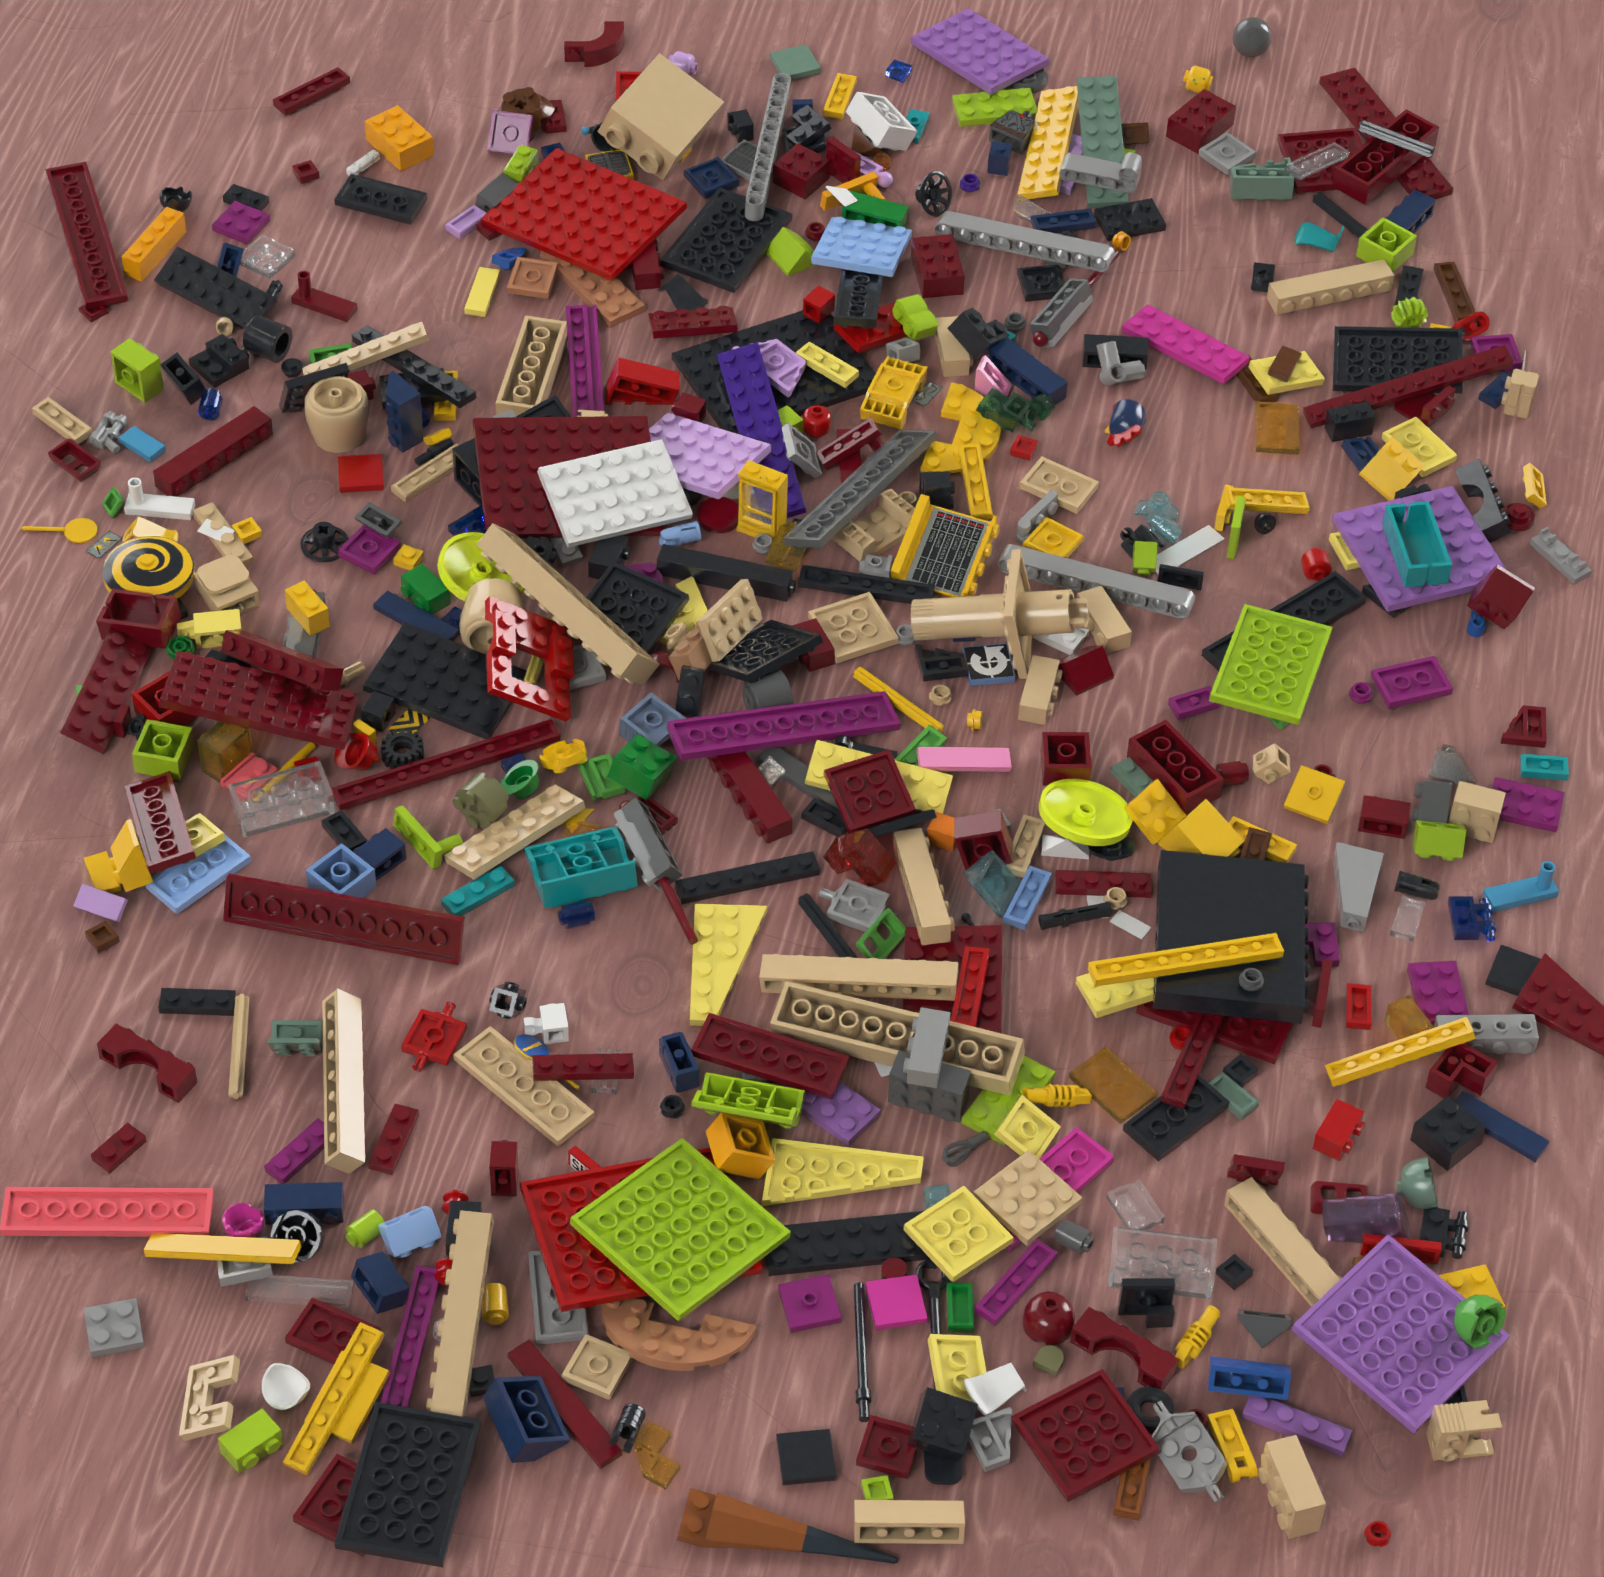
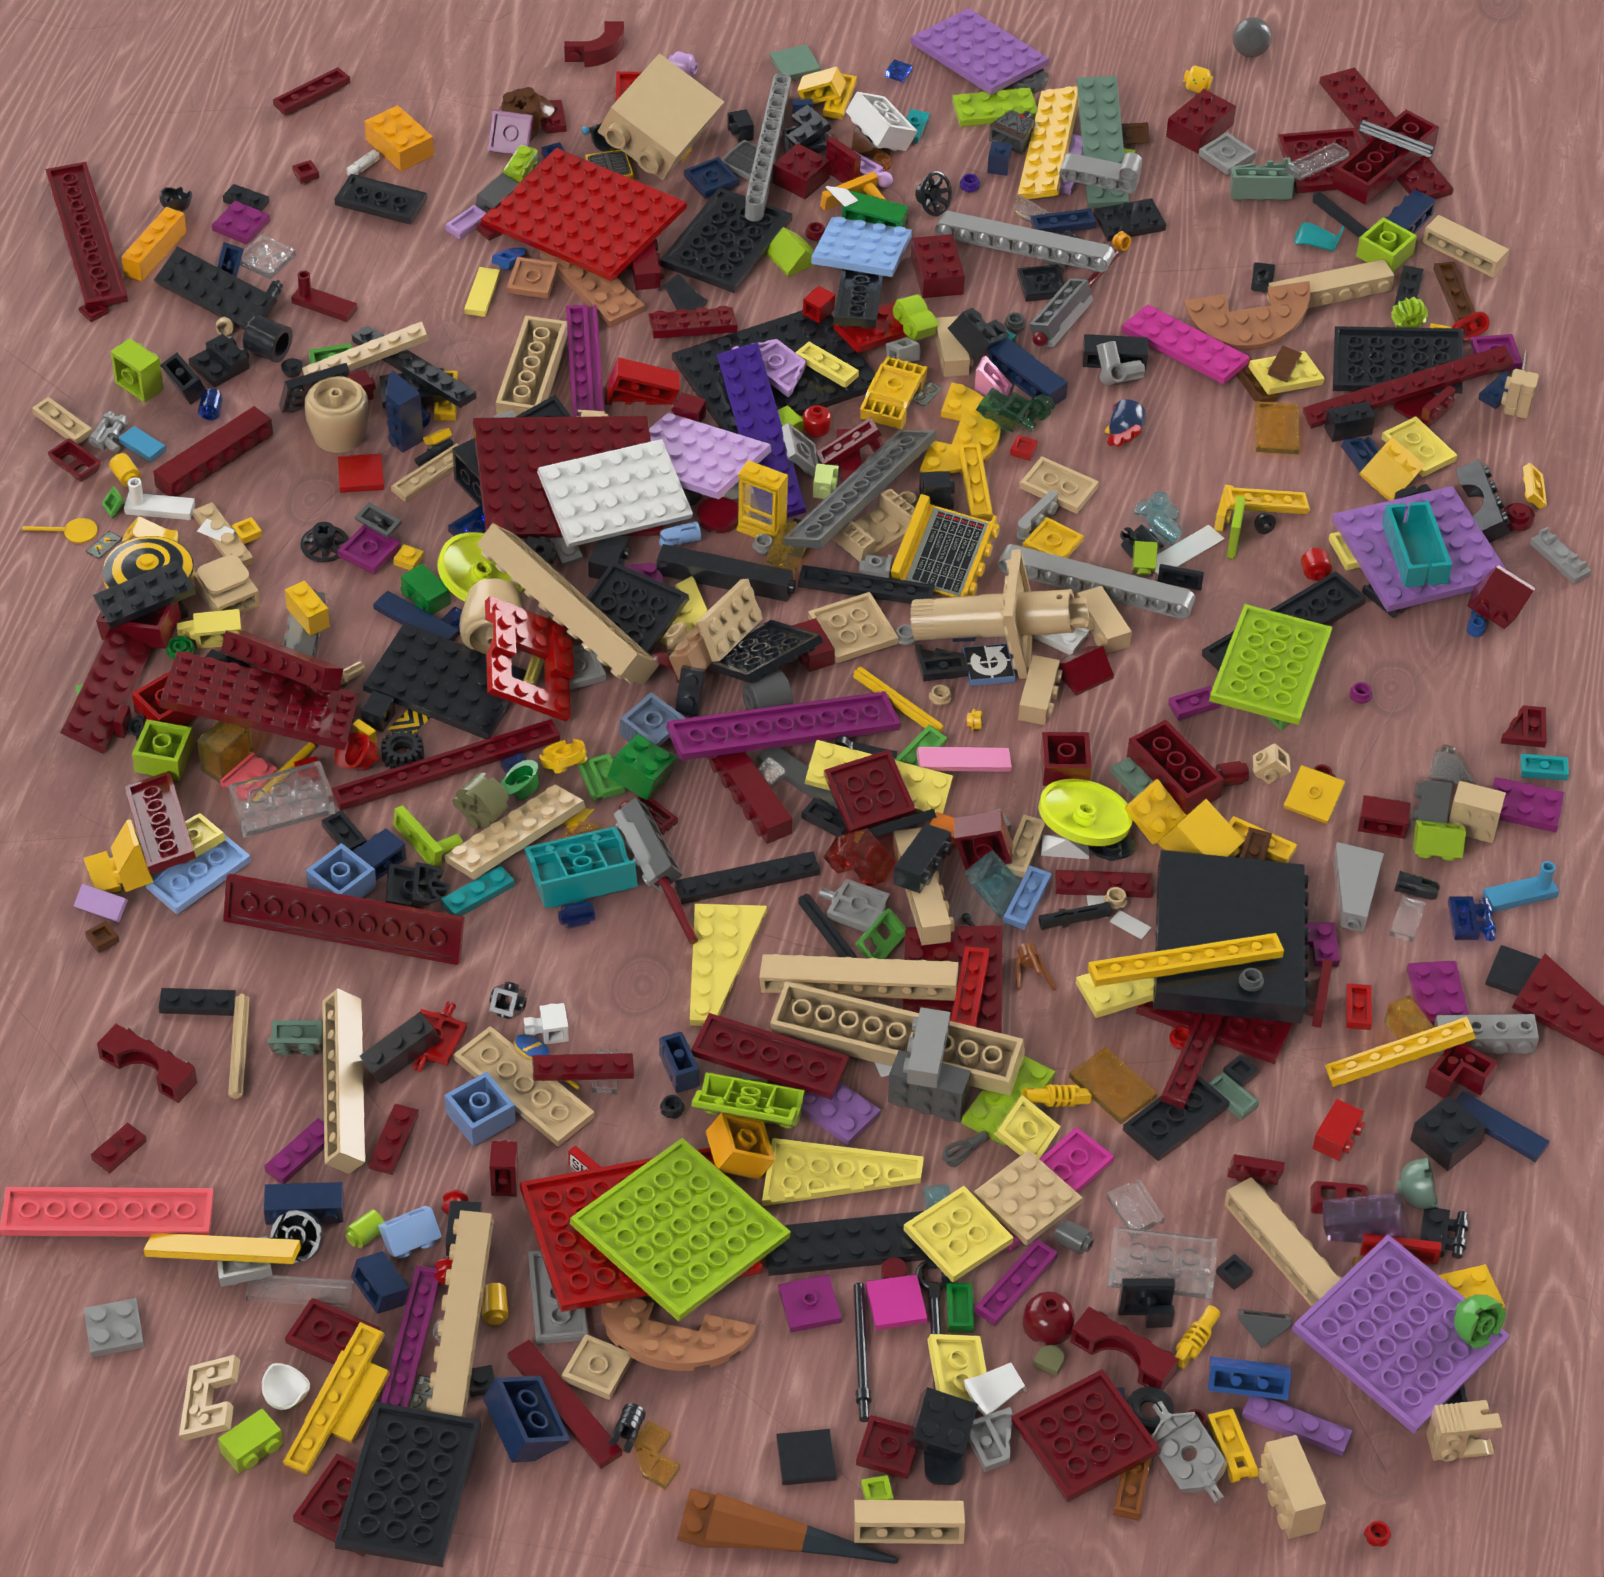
(123, 468): none -> yellow brick
(144, 594): none -> black plate
(242, 1220): dark pink hair -> none
(400, 1047): none -> black brick
(415, 885): none -> black plate
(421, 1393): none -> light grey sticker
(480, 1108): none -> medium blue brick
(822, 85): none -> yellow brick
(825, 480): none -> yellowish green brick
(923, 858): none -> black brick
(1030, 958): none -> dark orange plant
(1254, 326): none -> nougat plate
(1411, 682): magenta plate -> none
(1466, 246): none -> tan brick

